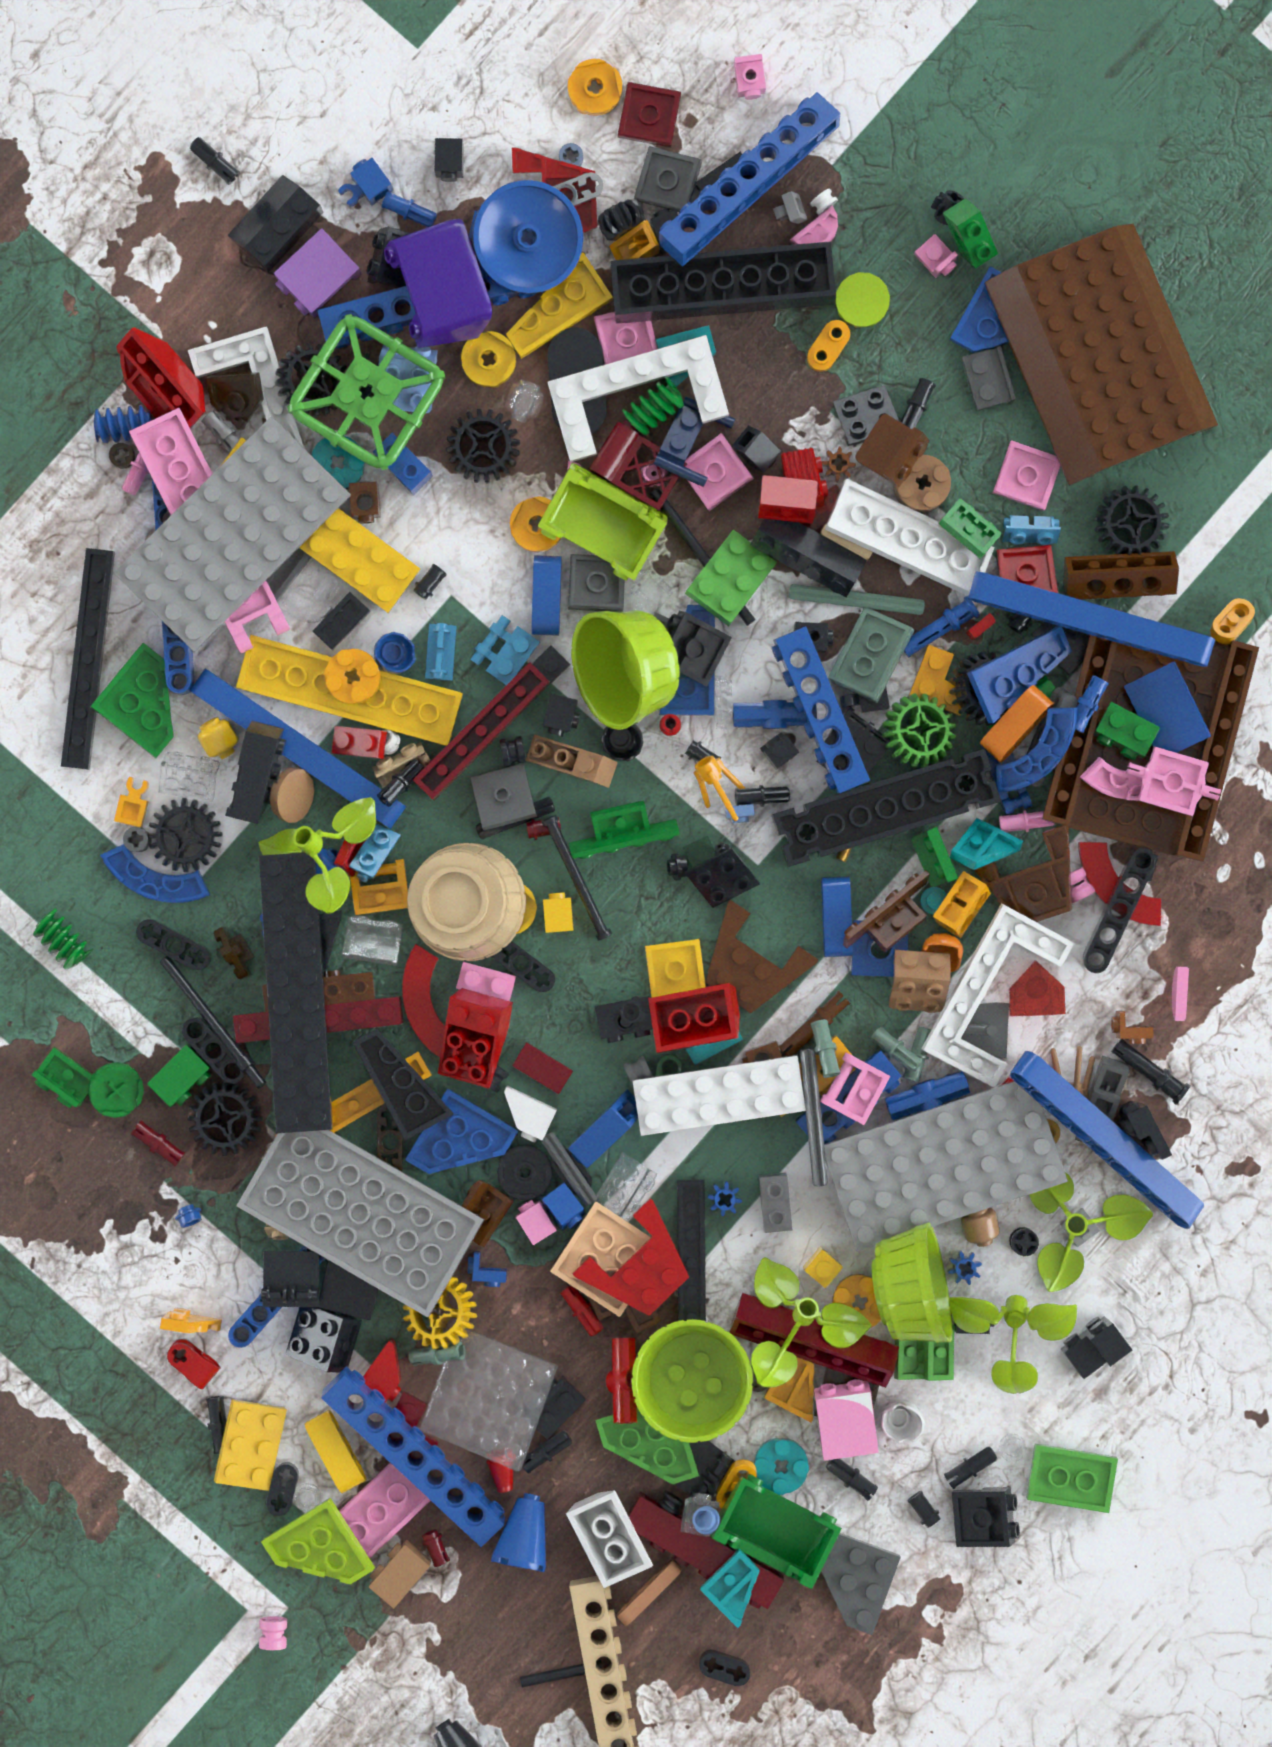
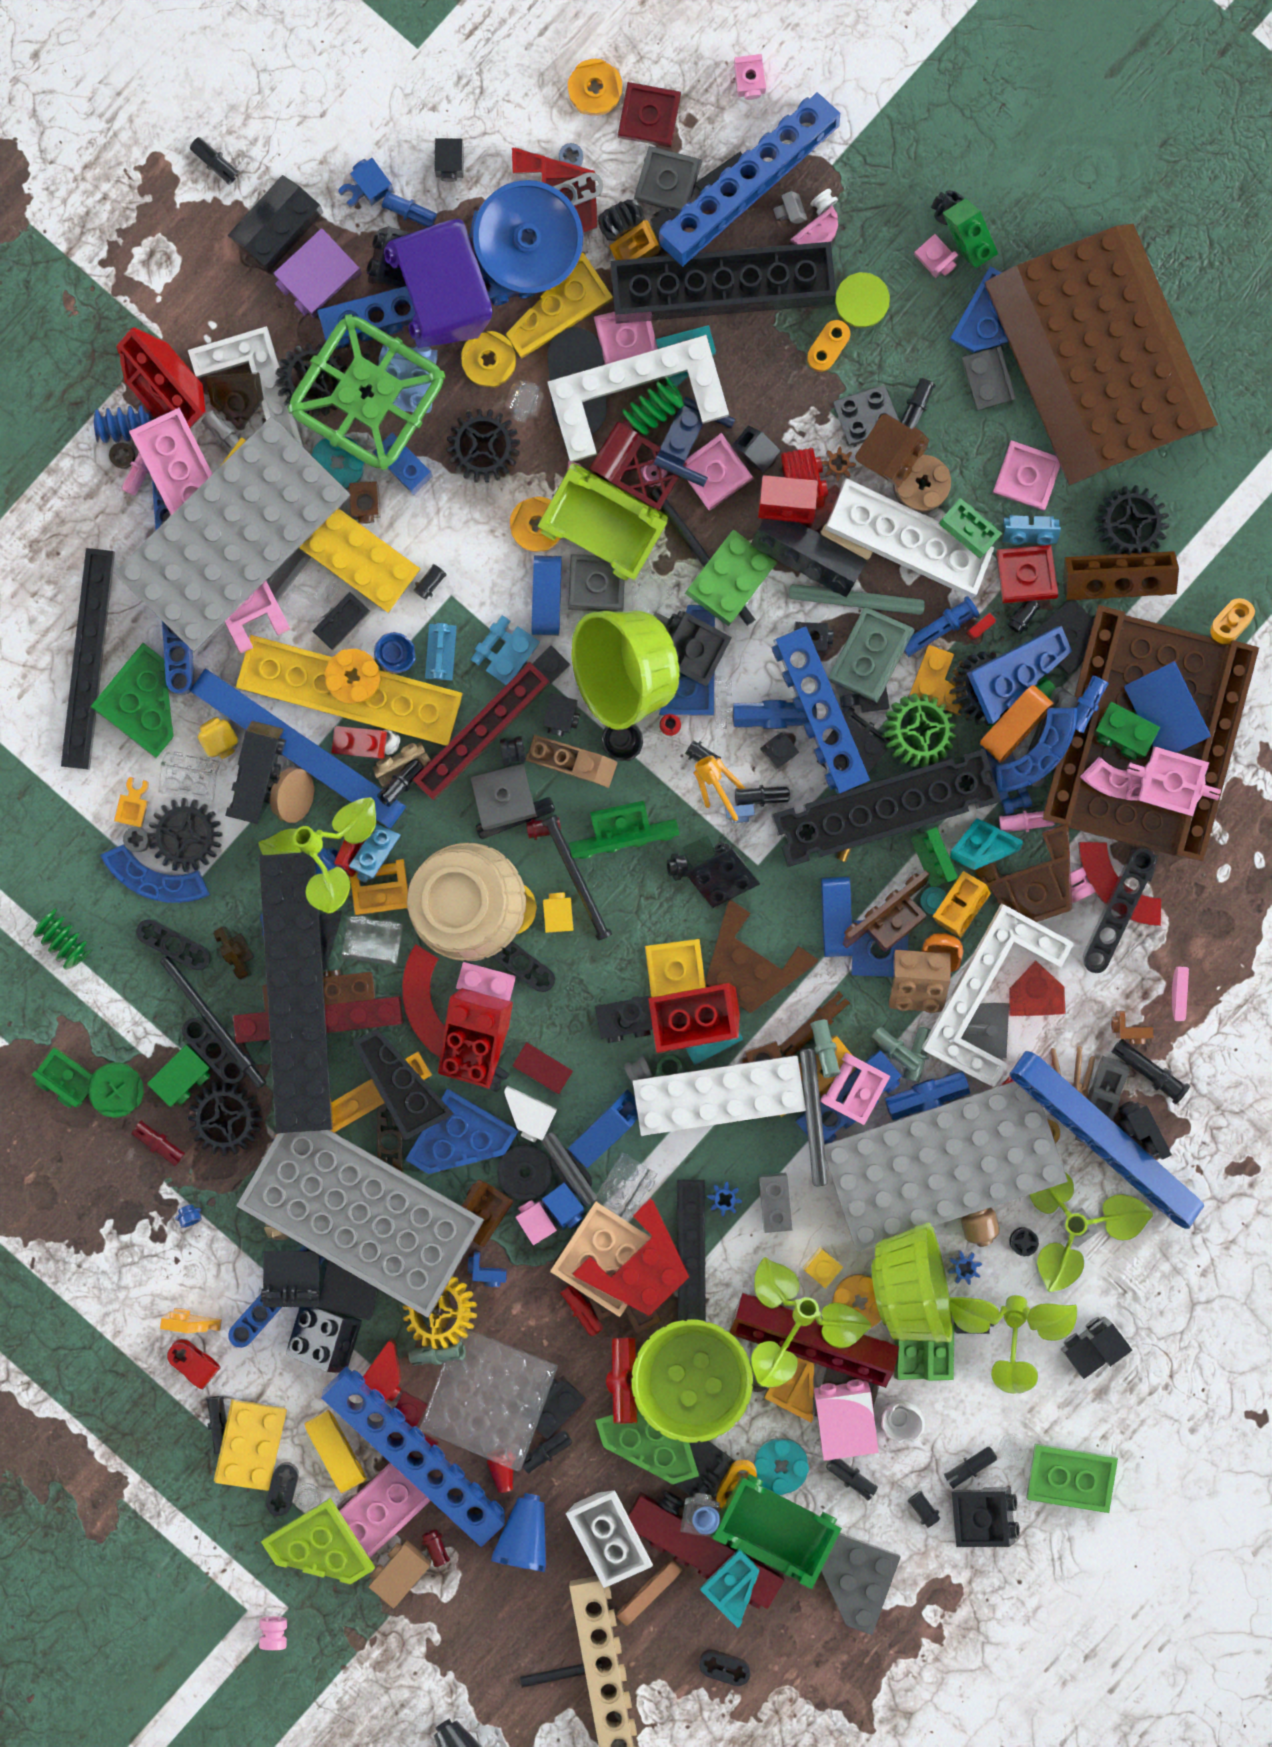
(1091, 619): blue beam -> none

